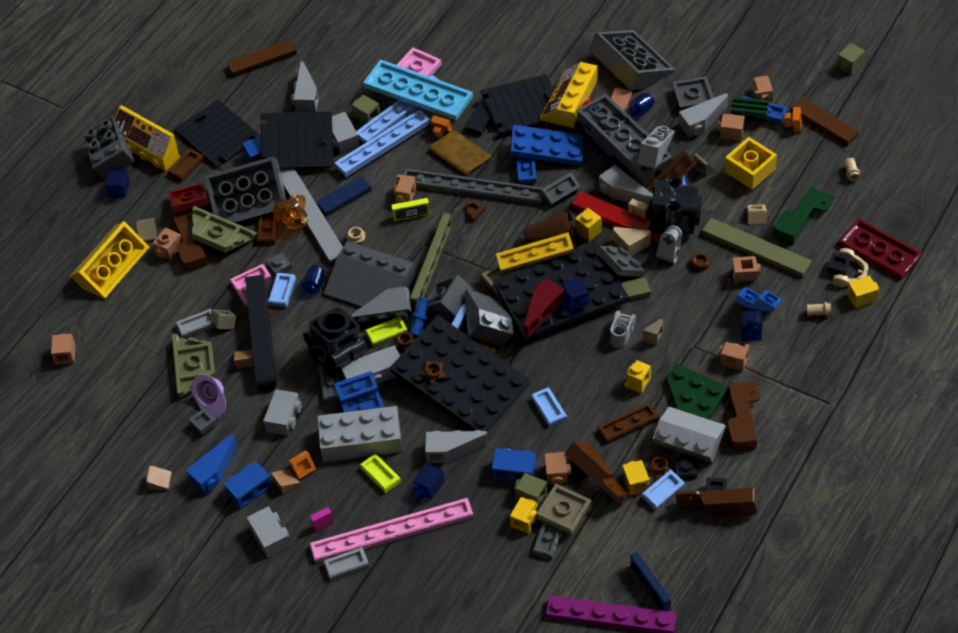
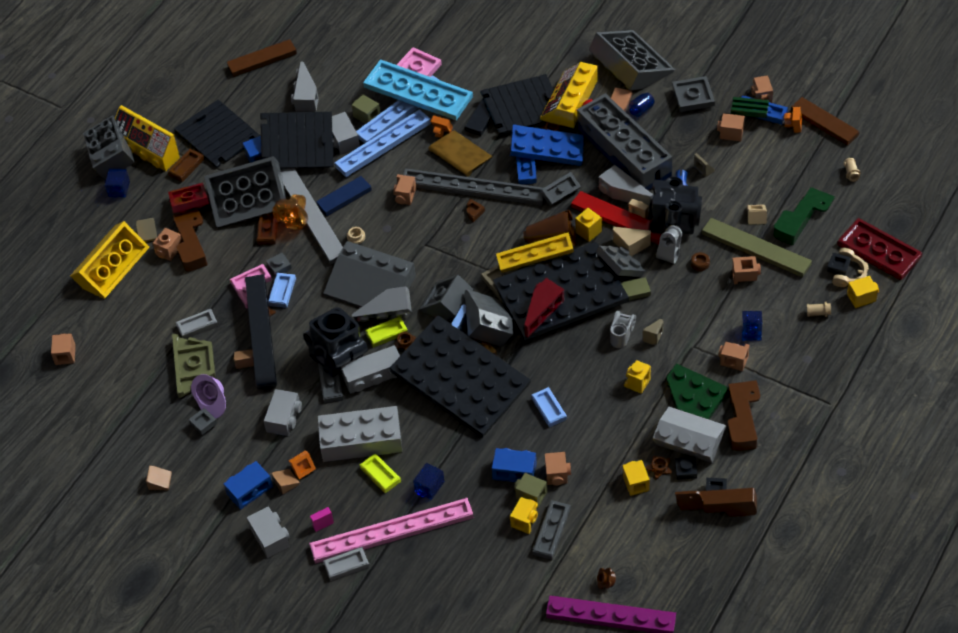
(209, 469): blue slope -> none
(219, 232): olive wing -> none
(223, 319): dark tan slope -> none
(313, 279): clear blue brick -> none
(359, 393): blue slope -> none
(410, 209): tile -> none
(419, 316): blue pin -> none
(431, 259): olive tile -> none
(433, 366): reddish brown plate -> none
(448, 446): light grey slope -> none
(563, 509): dark tan tile -> none
(575, 292): clear blue brick -> none
(591, 463): reddish brown piece -> none
(606, 578): none -> reddish brown plate
(628, 423): reddish brown tile -> none
(650, 582): dark blue tile -> none
(655, 146): light grey slope -> none
(663, 490): light blue tile -> none
(676, 168): reddish brown tile -> none
(701, 116): light grey slope -> none
(750, 163): yellow brick -> none
(752, 300): blue slope -> none
(851, 58): olive brick -> none

